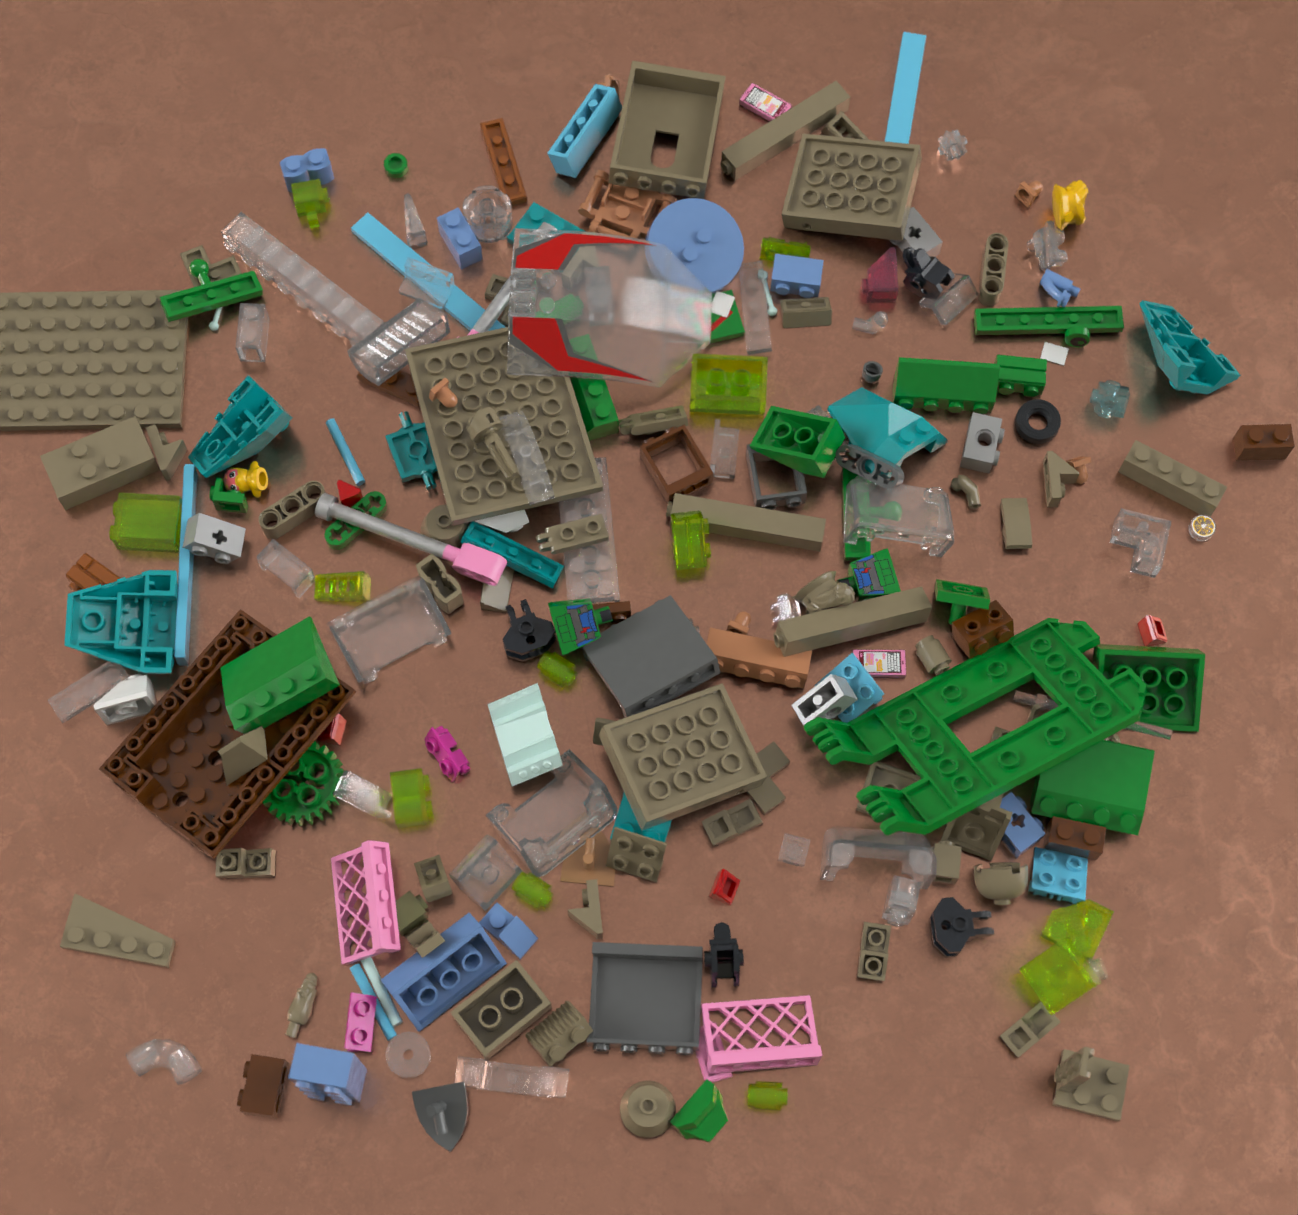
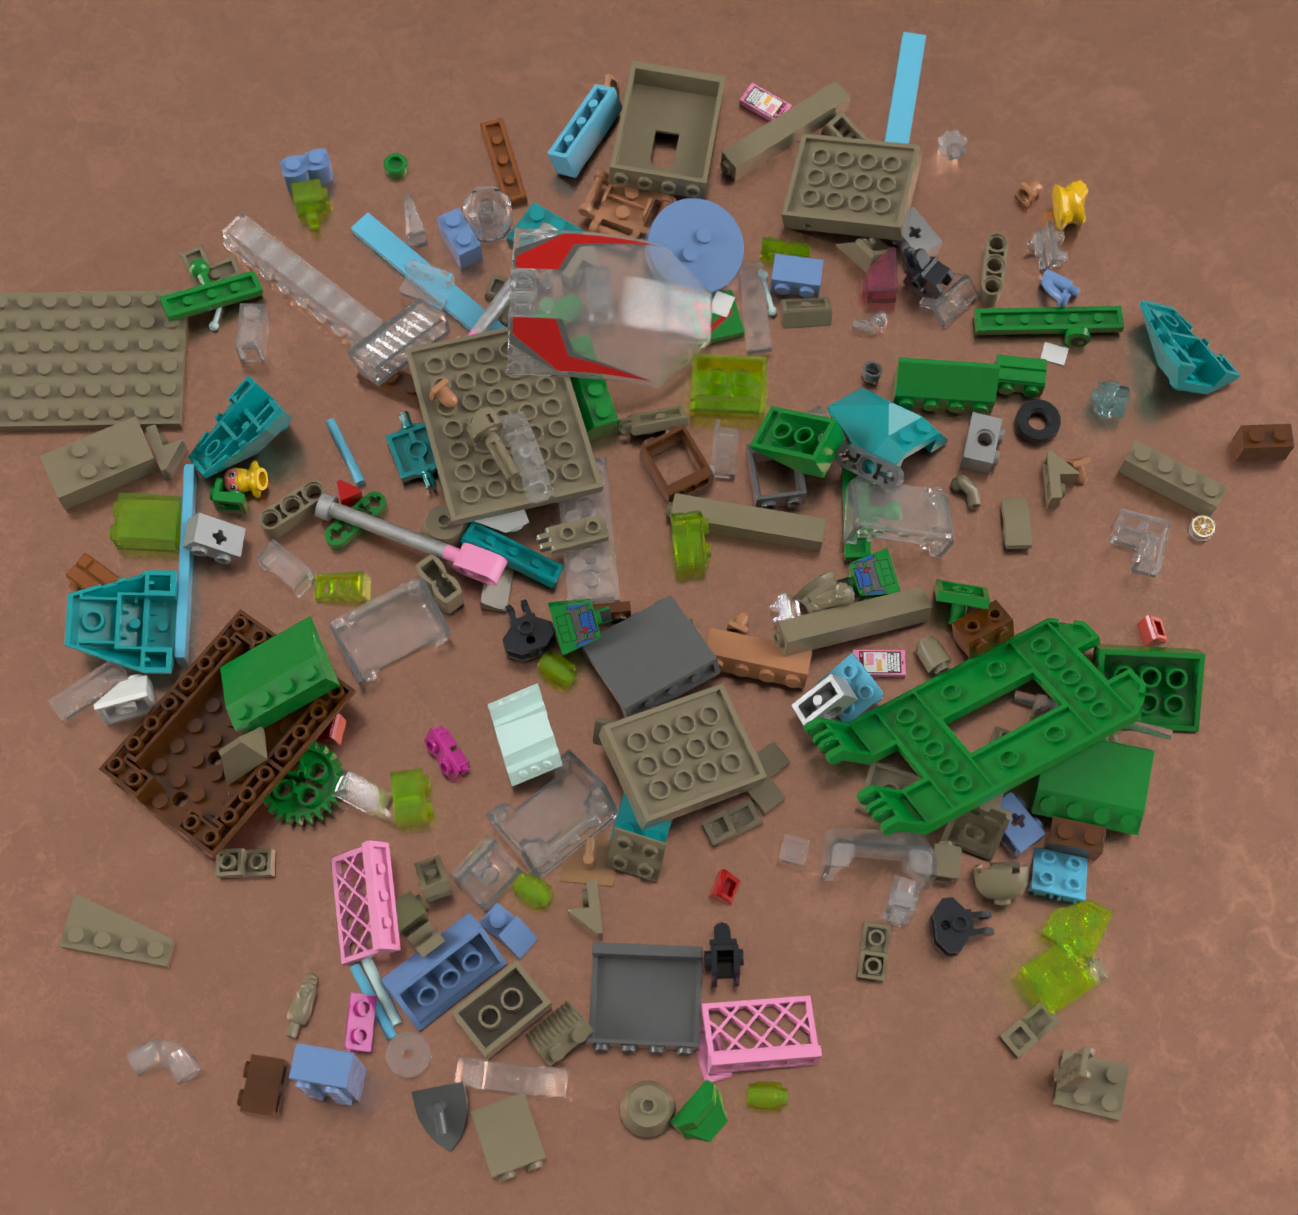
(508, 1137): none -> dark tan brick
(864, 252): none -> dark tan slope

